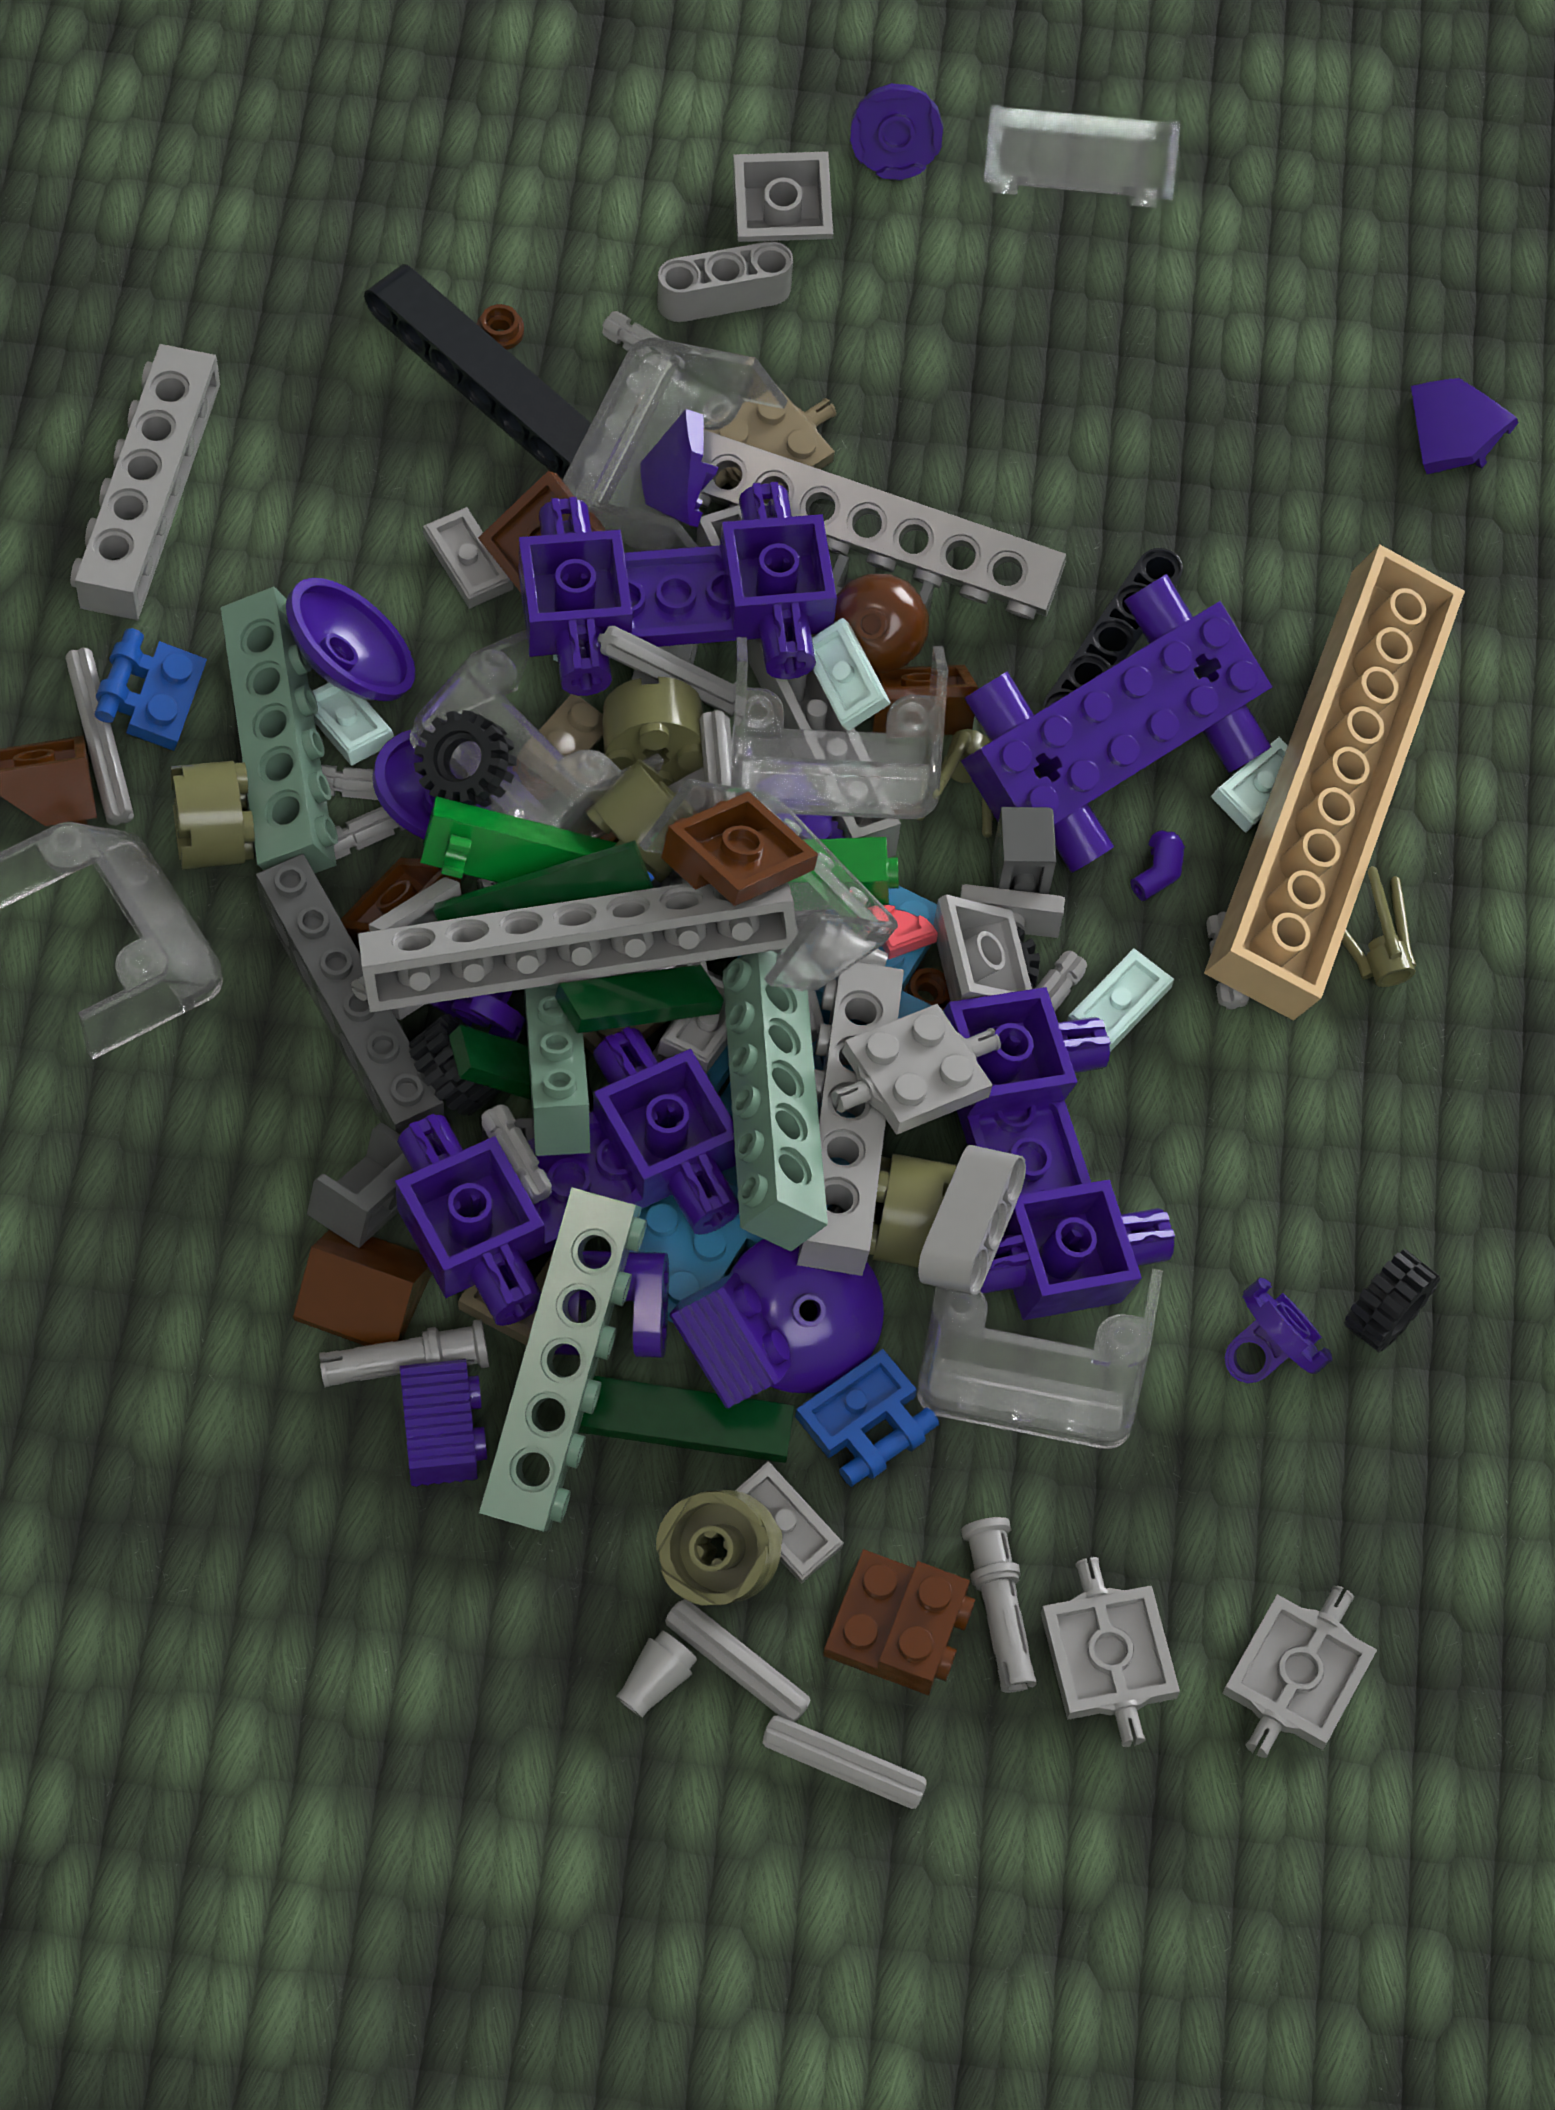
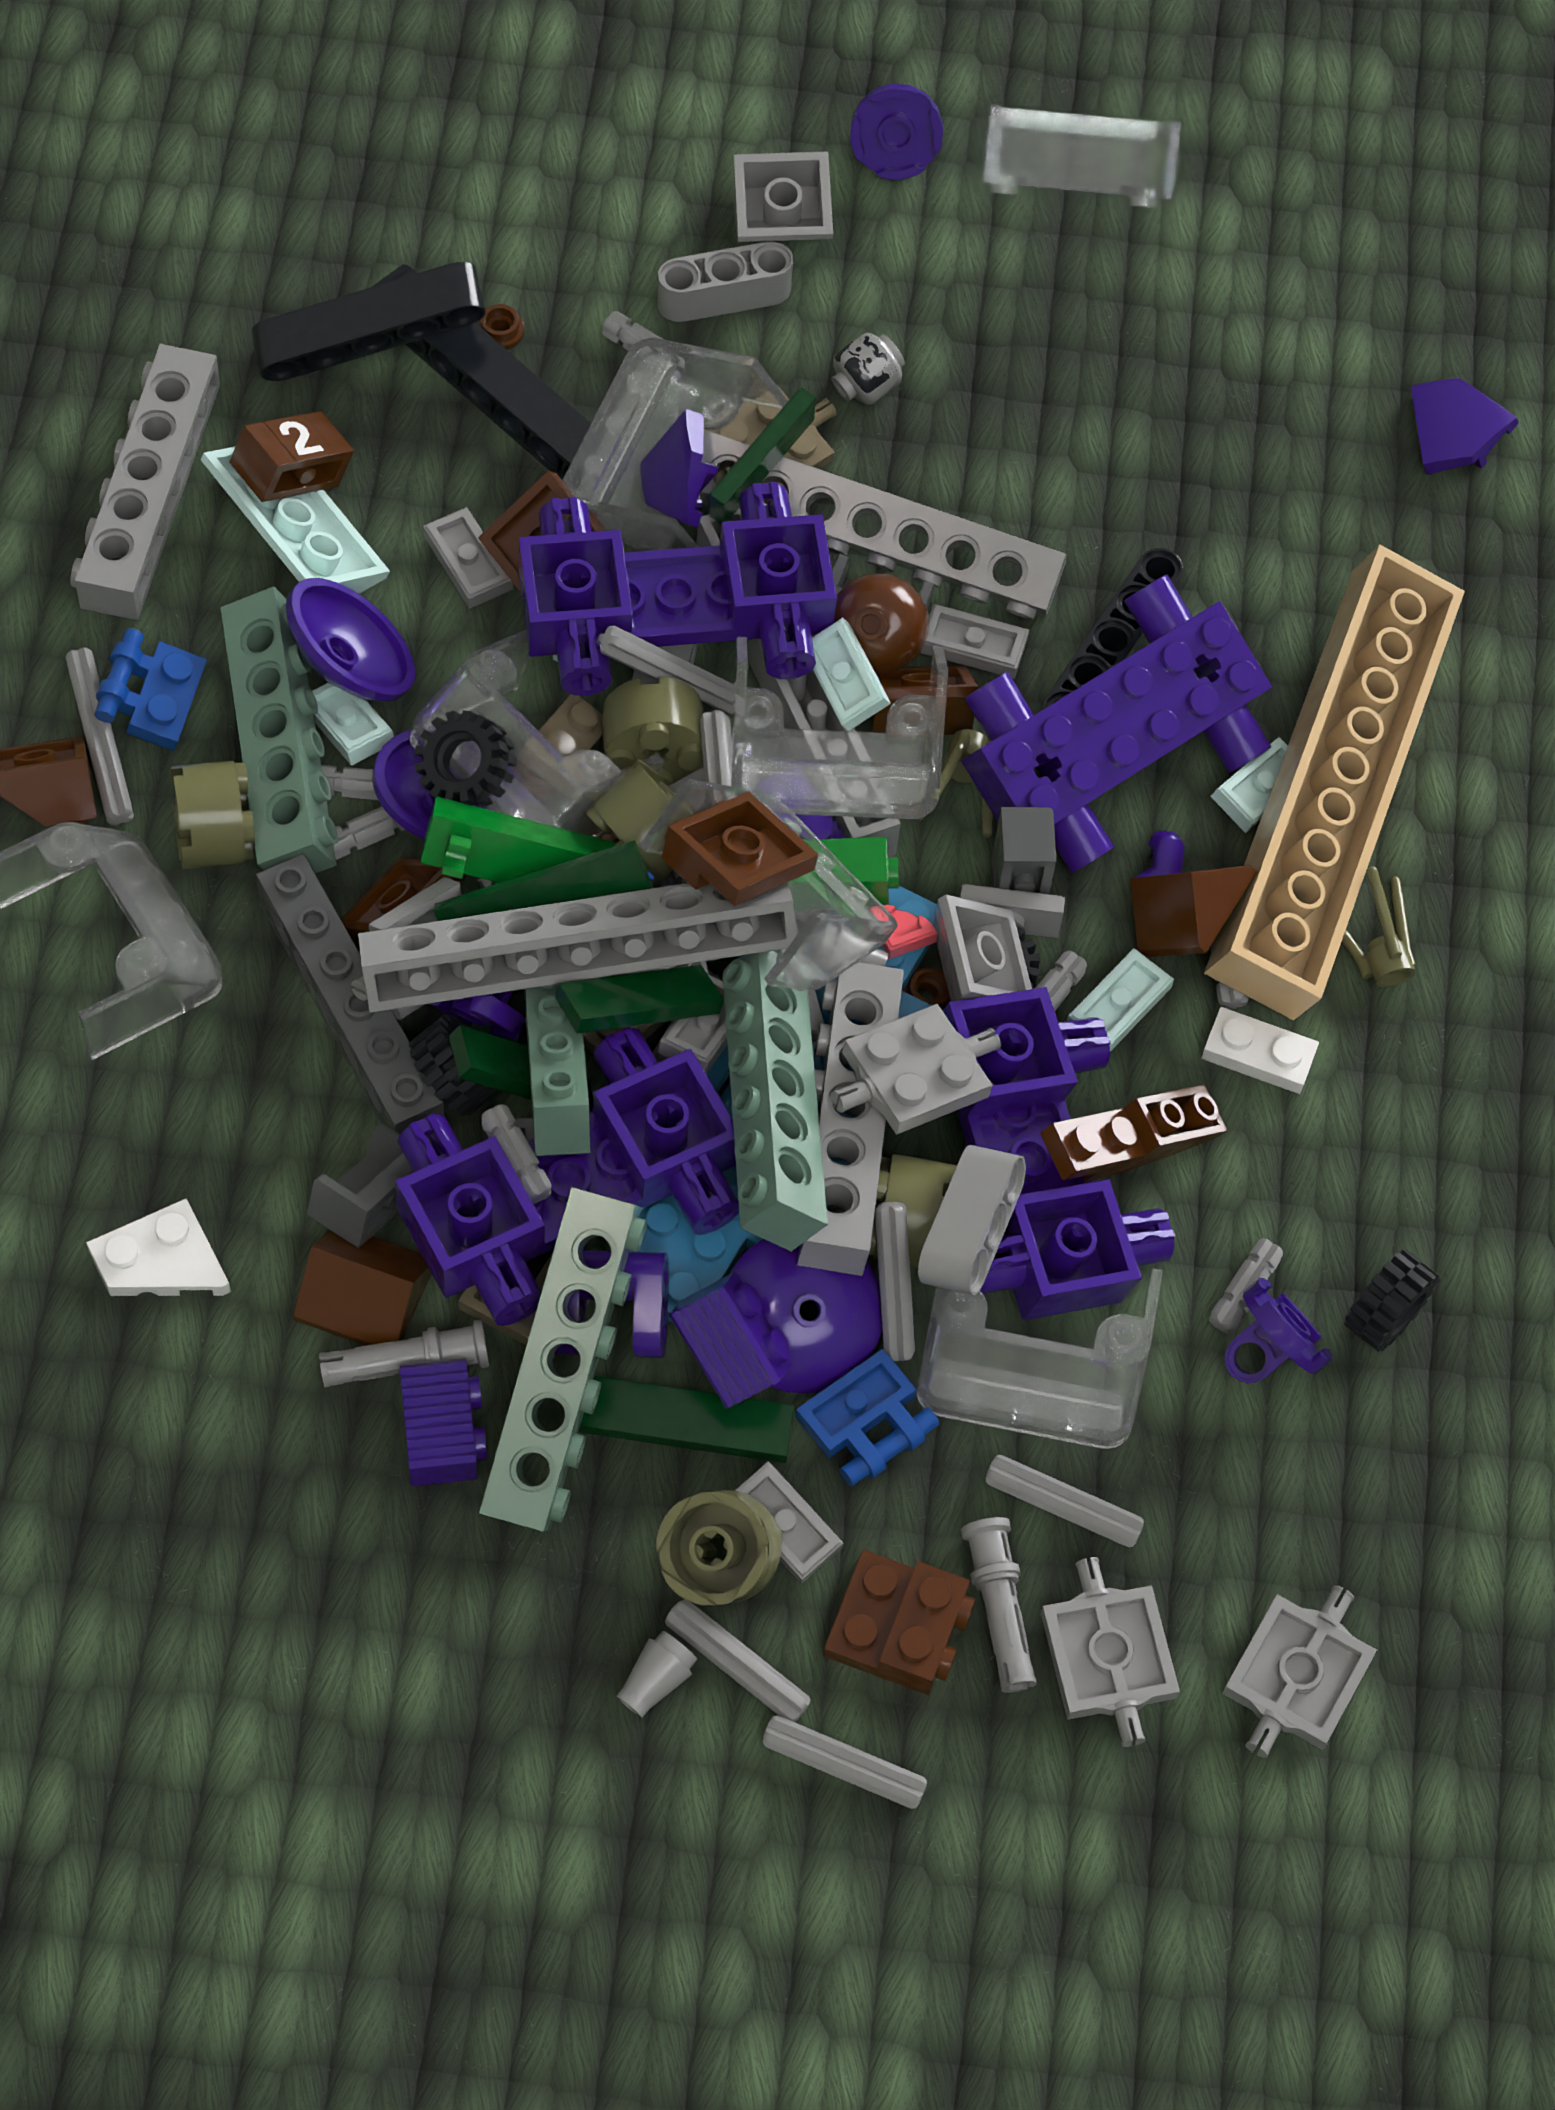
(158, 1256): none -> white wing
(291, 456): none -> reddish brown brick
(303, 530): none -> light aqua slope
(368, 321): none -> black beam
(763, 454): none -> dark green tile
(867, 368): none -> light grey head
(895, 1280): none -> light grey axle
(976, 640): none -> light grey plate
(1064, 1501): none -> light grey axle
(1133, 1135): none -> reddish brown slope
(1185, 909): none -> reddish brown slope
(1232, 1307): none -> light grey axle
(1260, 1050): none -> white plate

